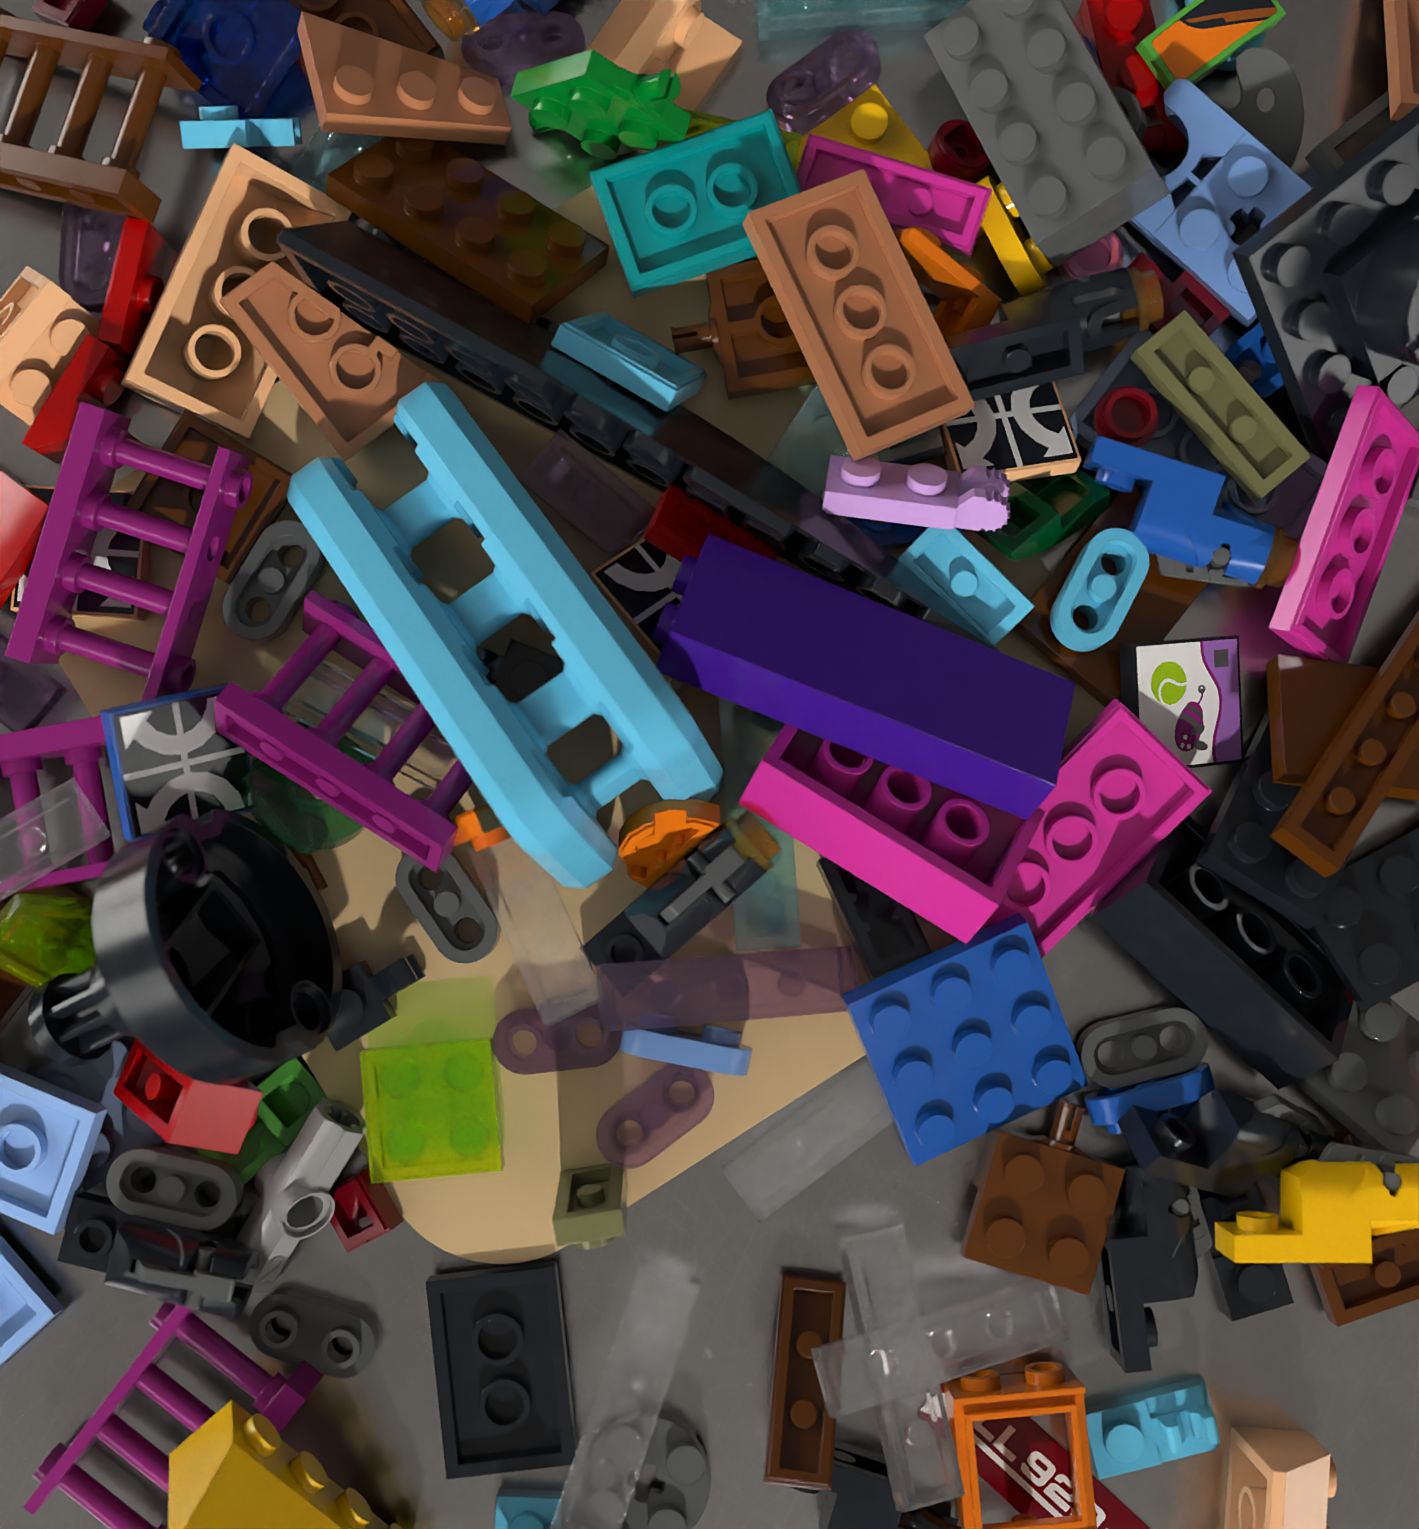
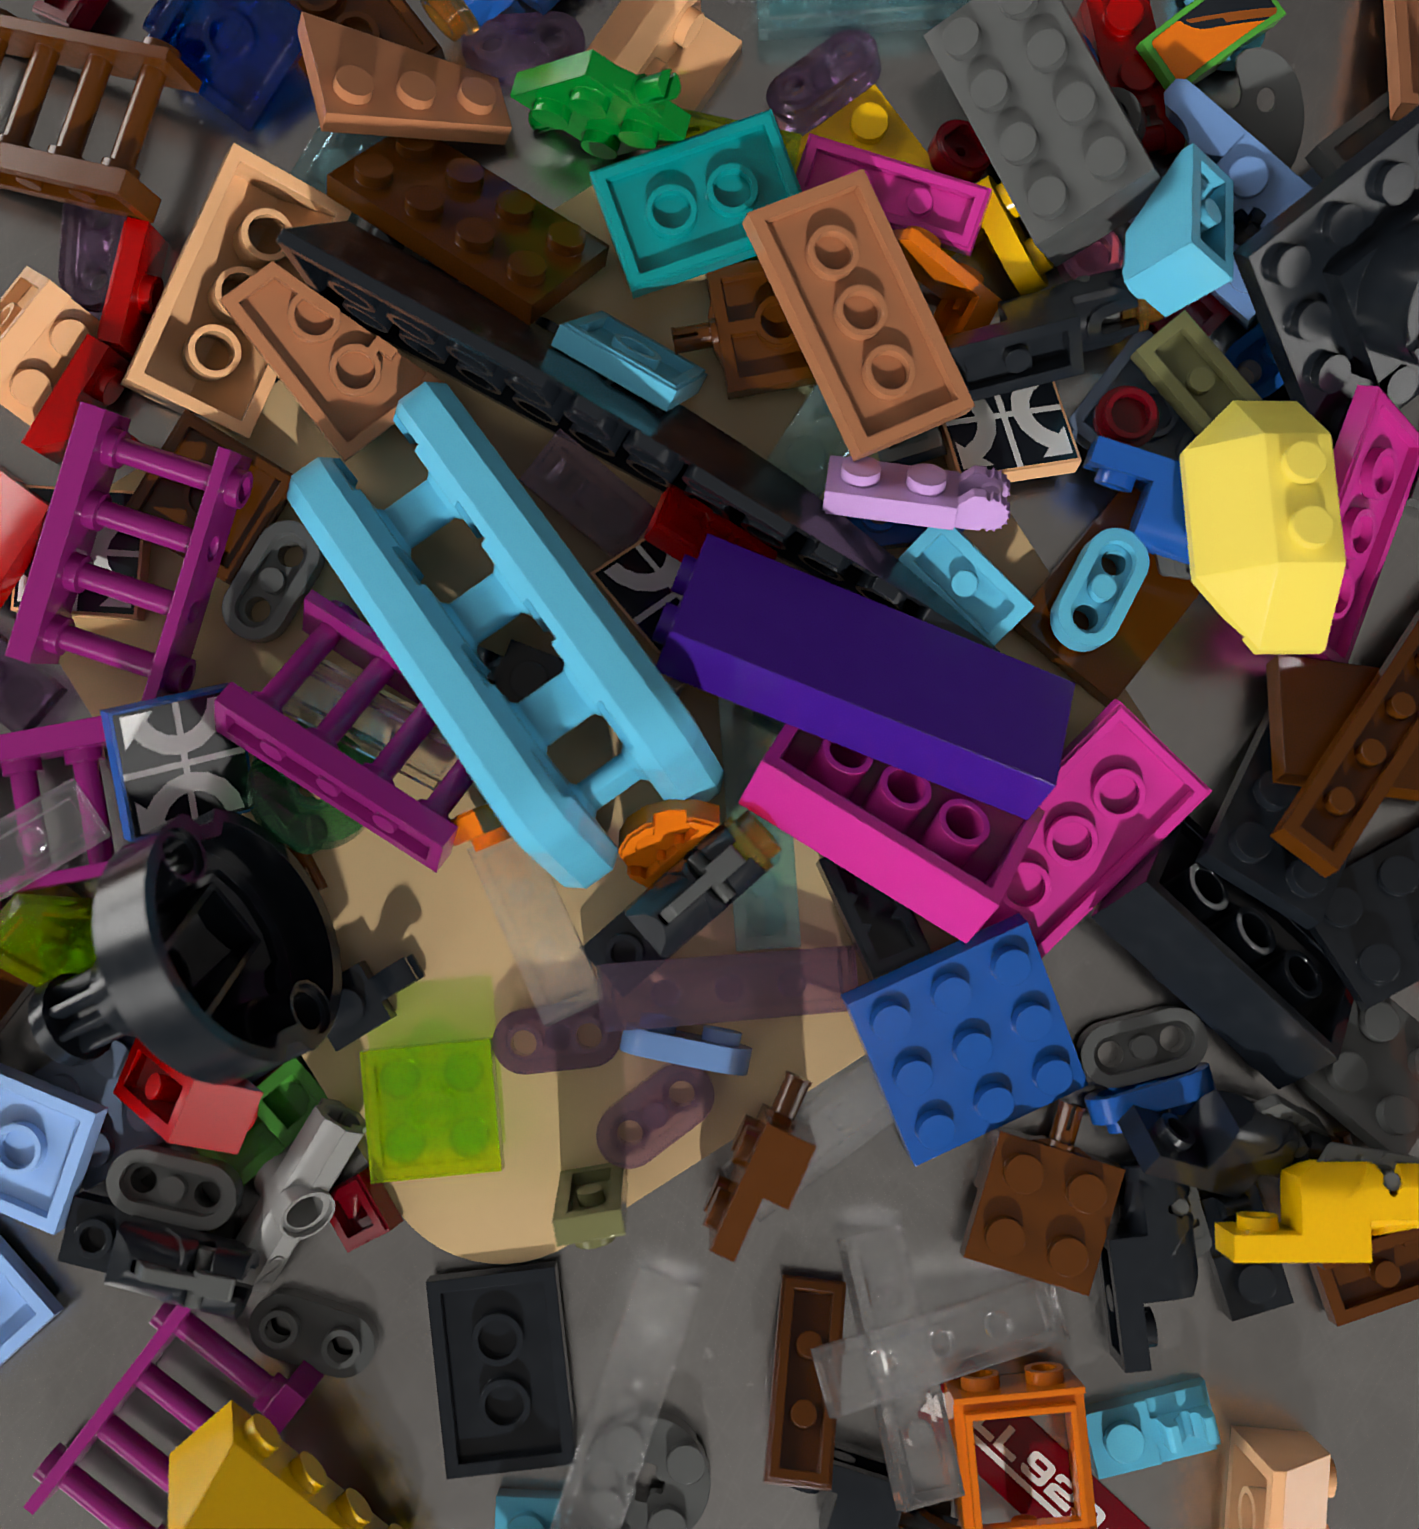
(222, 127): medium azure plate -> none
(444, 907): dark grey plate -> none
(769, 1165): none -> reddish brown plate
(1047, 513): dark green slope -> none
(1182, 235): none -> medium azure slope
(1187, 695): tile -> none
(1266, 524): none -> light yellow wedge

